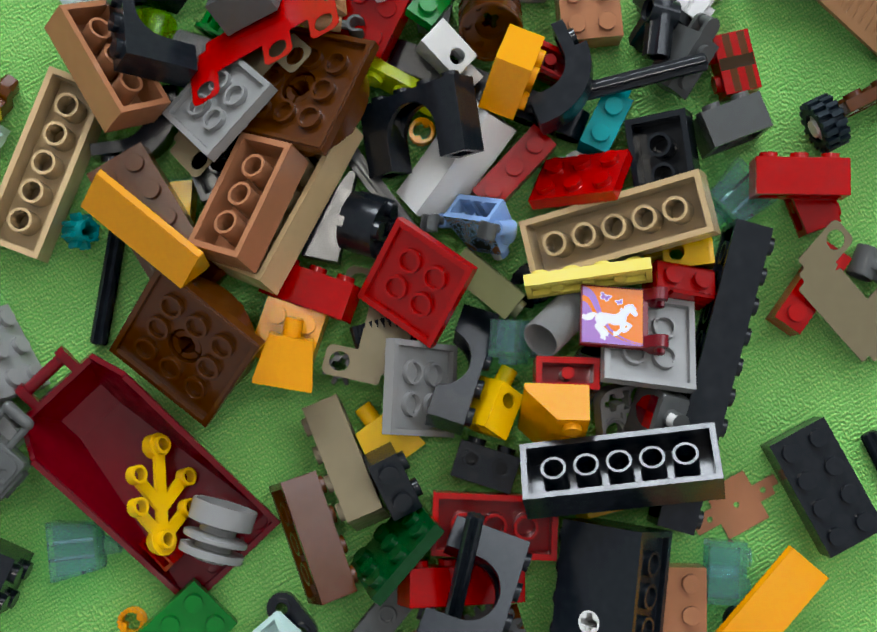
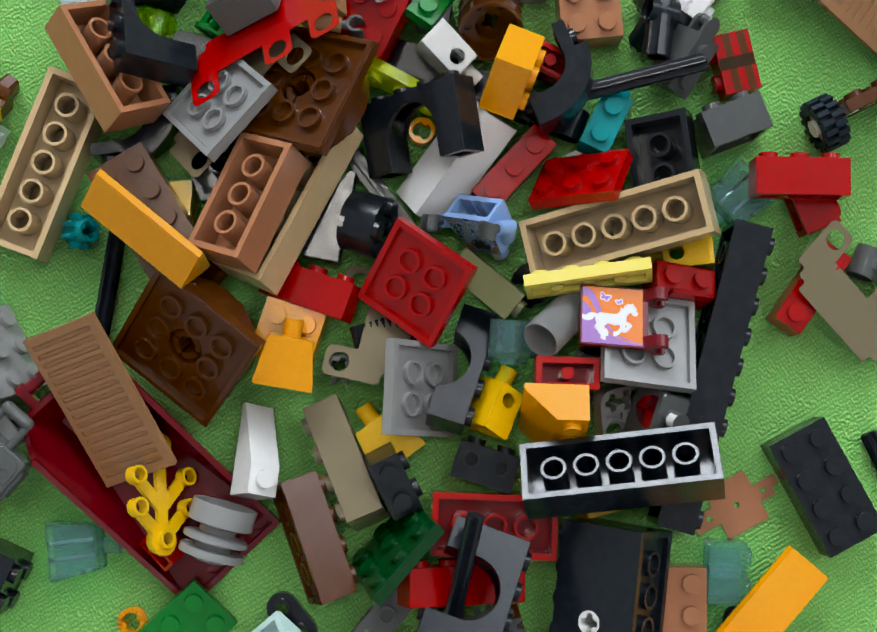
(99, 399): none -> medium nougat window
(256, 455): none -> white slope

